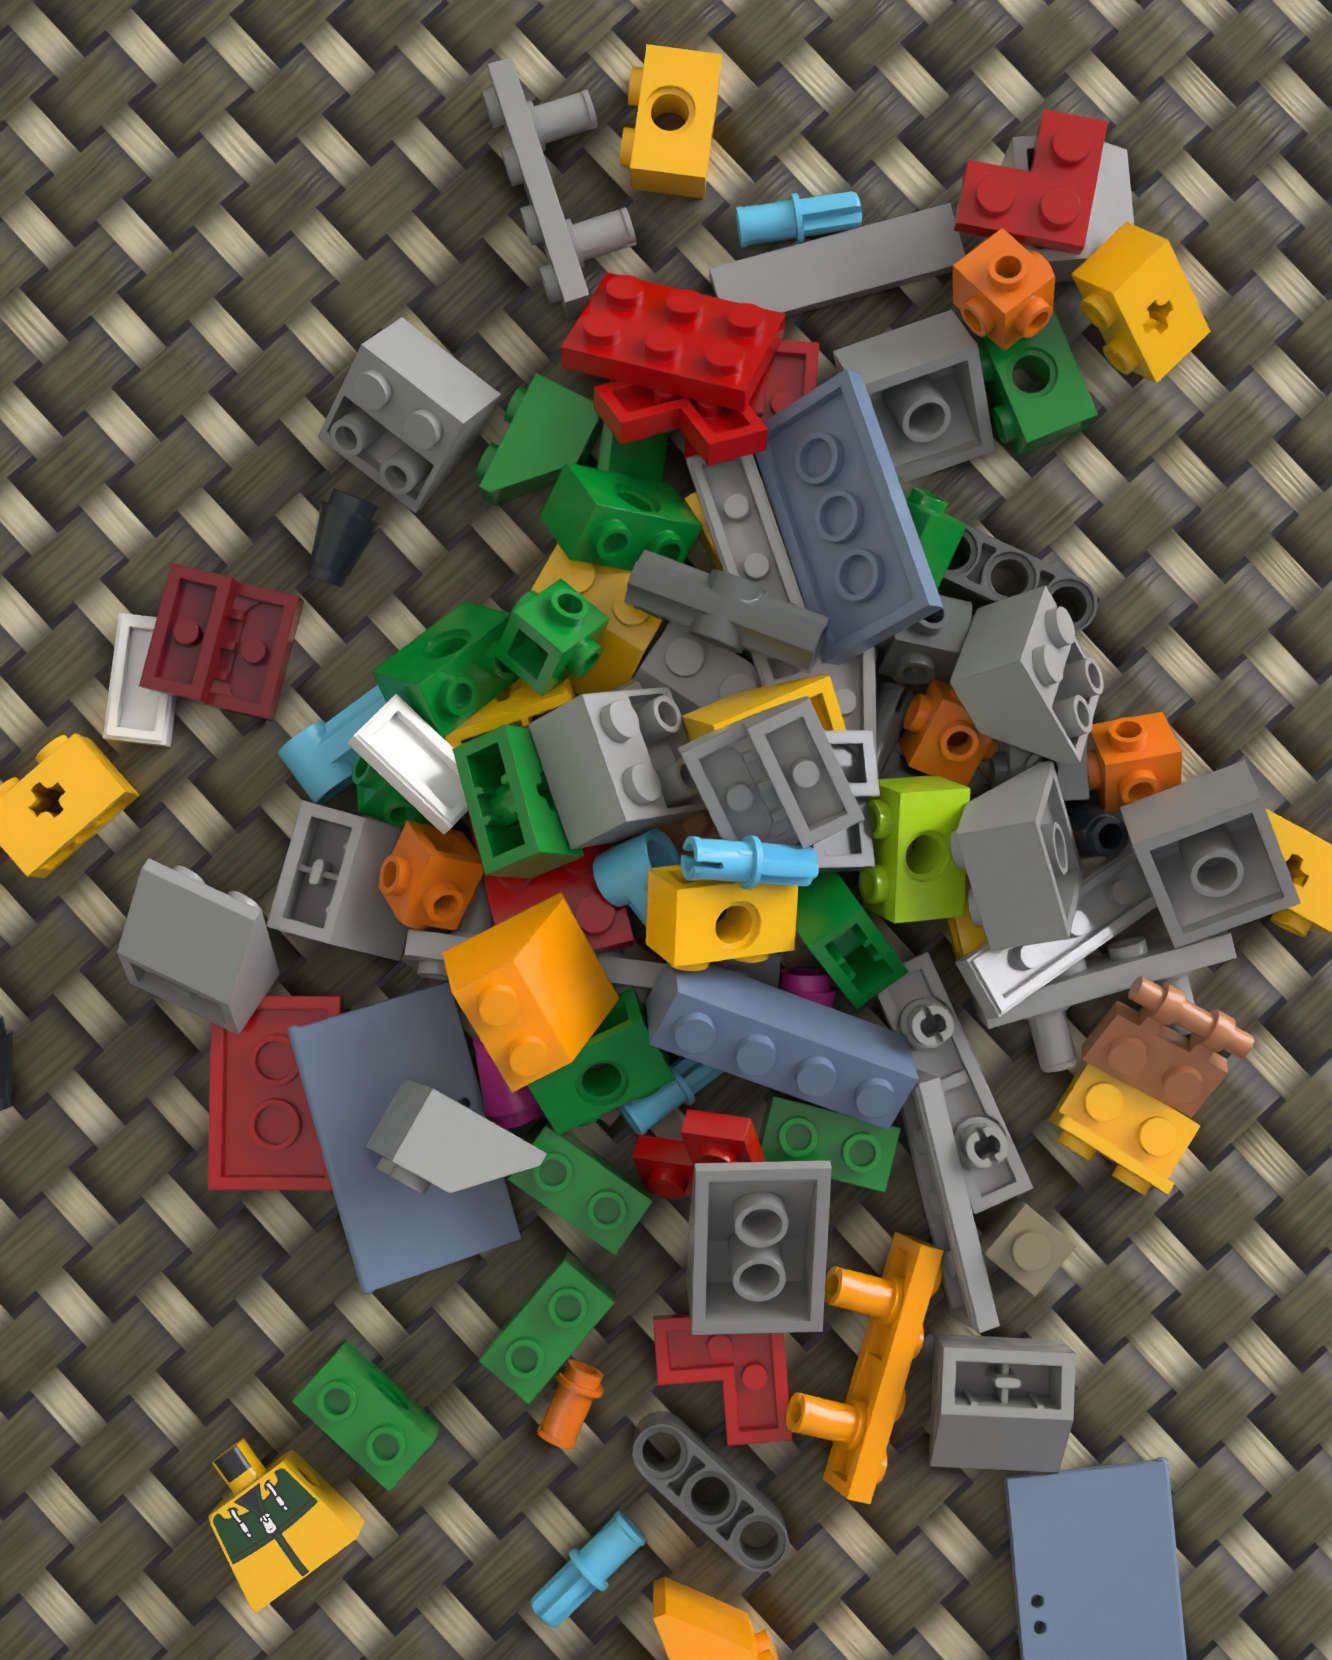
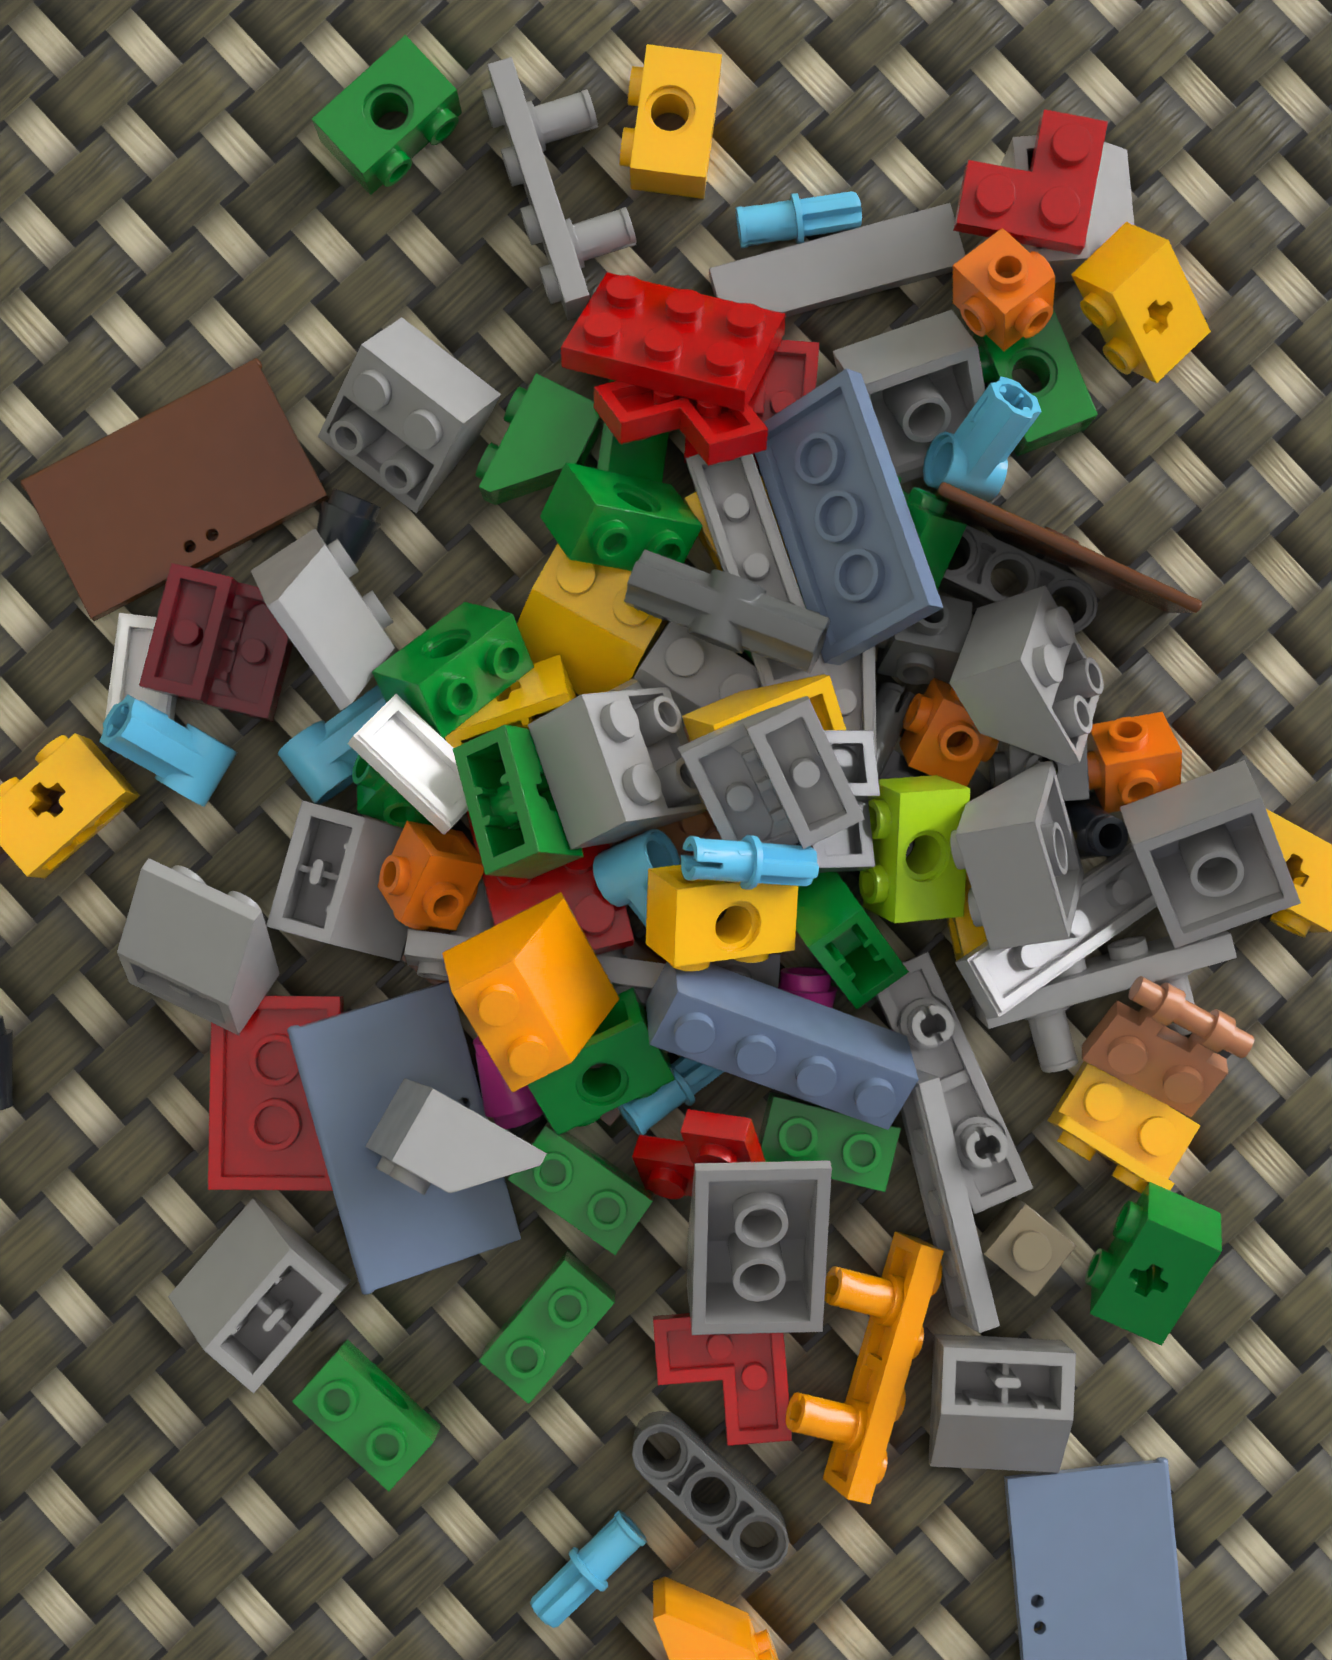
(169, 481): none -> reddish brown container
(177, 754): none -> medium azure piece
(256, 1294): none -> light grey slope
(277, 1521): yellow torso -> none
(325, 614): none -> light grey slope
(397, 82): none -> green brick
(552, 637): green brick -> none
(570, 1403): orange pin -> none
(979, 449): none -> medium azure piece
(1066, 551): none -> reddish brown container
(1154, 1262): none -> green brick

